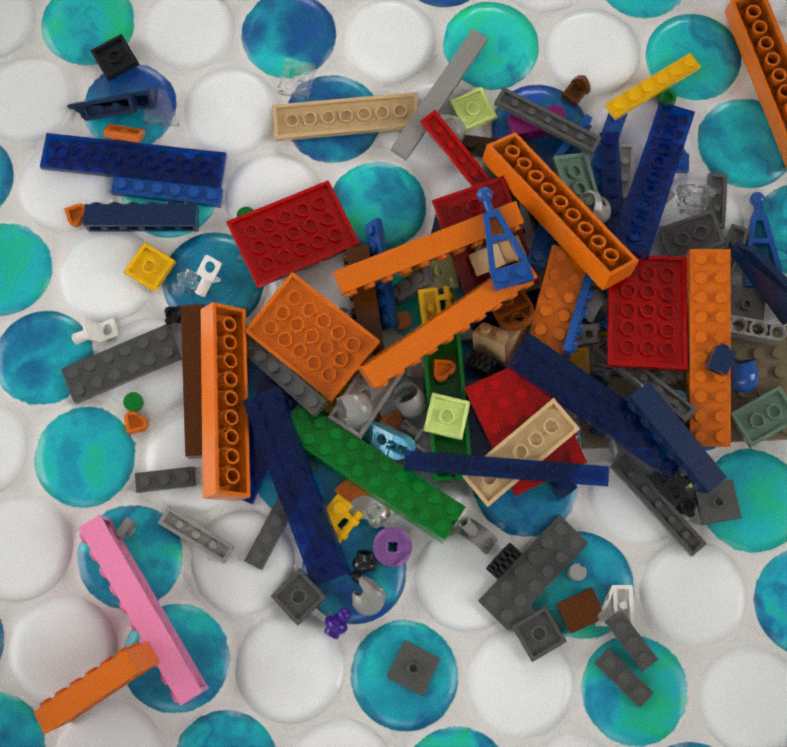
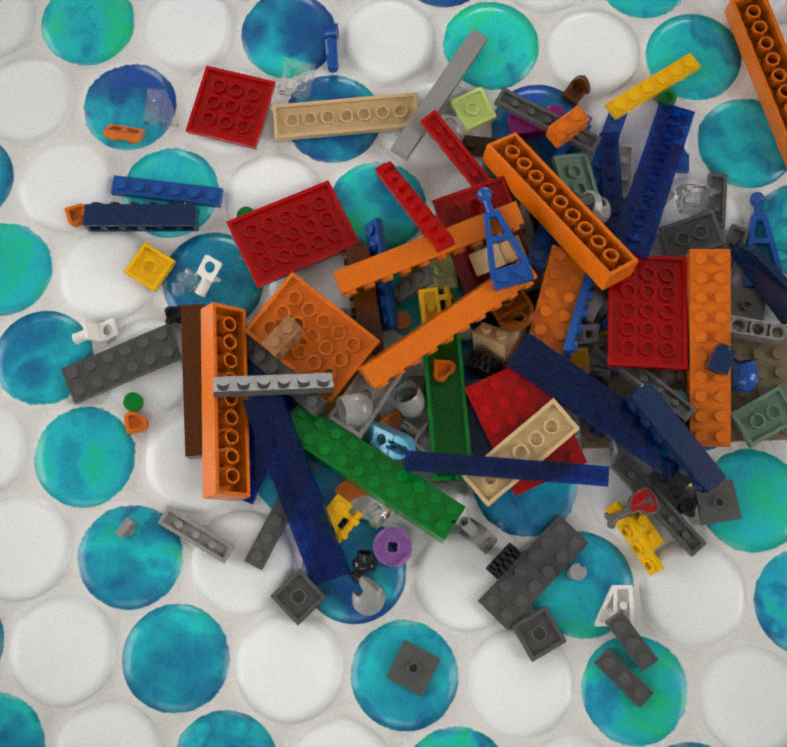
(96, 686): orange brick -> none
(114, 57): black plate -> none
(116, 104): dark blue wedge -> none
(133, 160): clear blue plate -> none
(143, 609): bright pink brick -> none
(165, 479): dark grey plate -> none
(231, 107): none -> red plate
(273, 384): none -> plate
(284, 337): none -> medium nougat brick
(330, 34): none -> blue piece
(336, 623): dark purple animal -> none
(414, 207): none -> red plate
(446, 416): yellowish green plate -> none
(561, 490): dark blue brick -> none
(567, 126): none -> orange brick
(579, 610): reddish brown piece -> none
(641, 501): none -> dark grey piece
(641, 537): none -> yellow bracket

